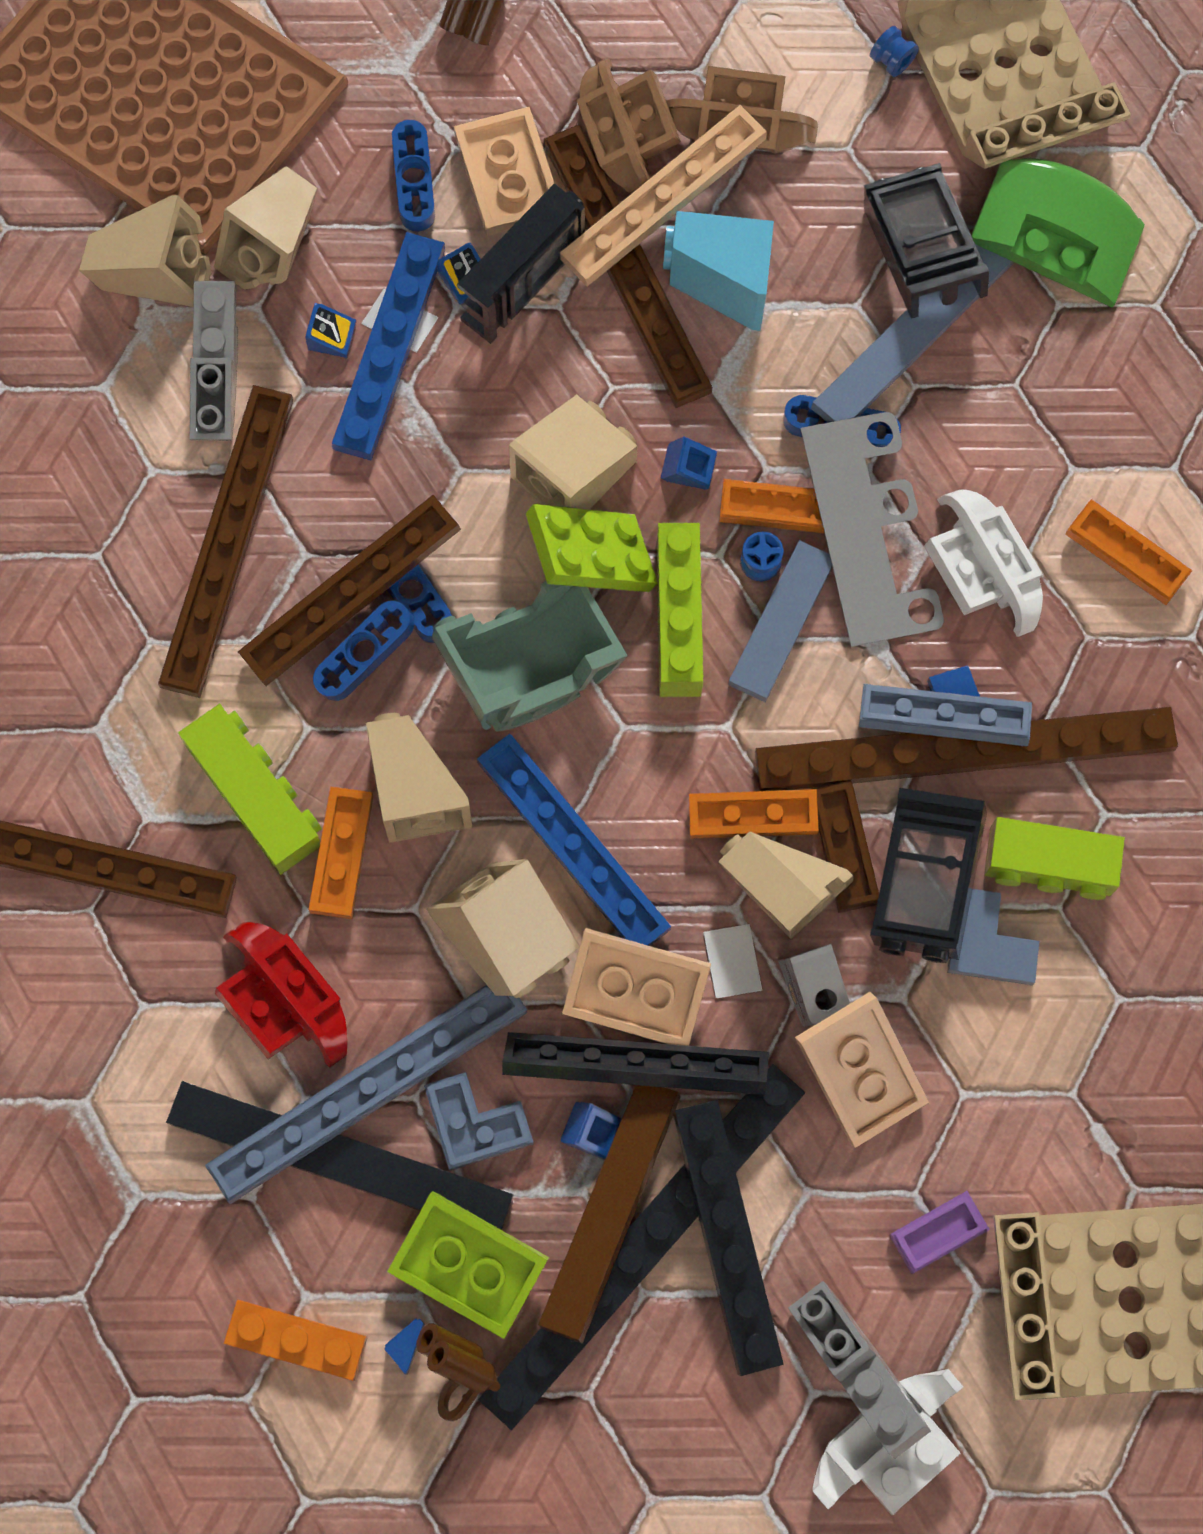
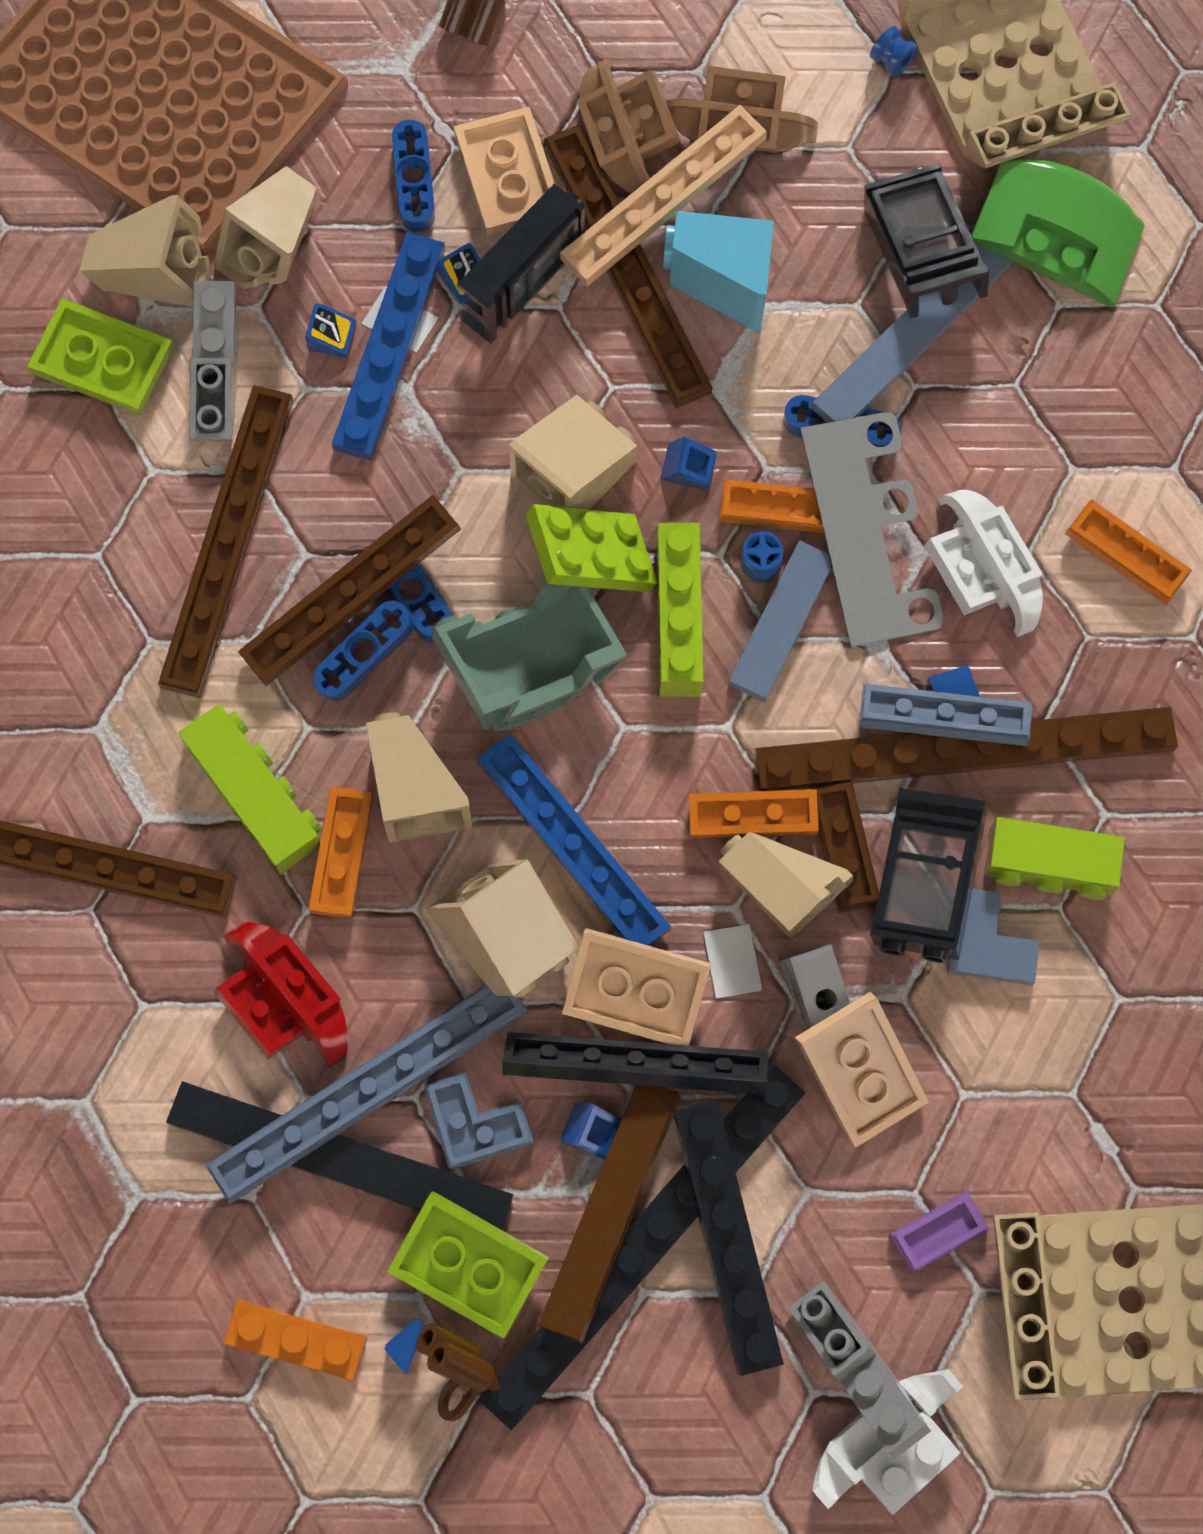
(100, 356): none -> lime plate

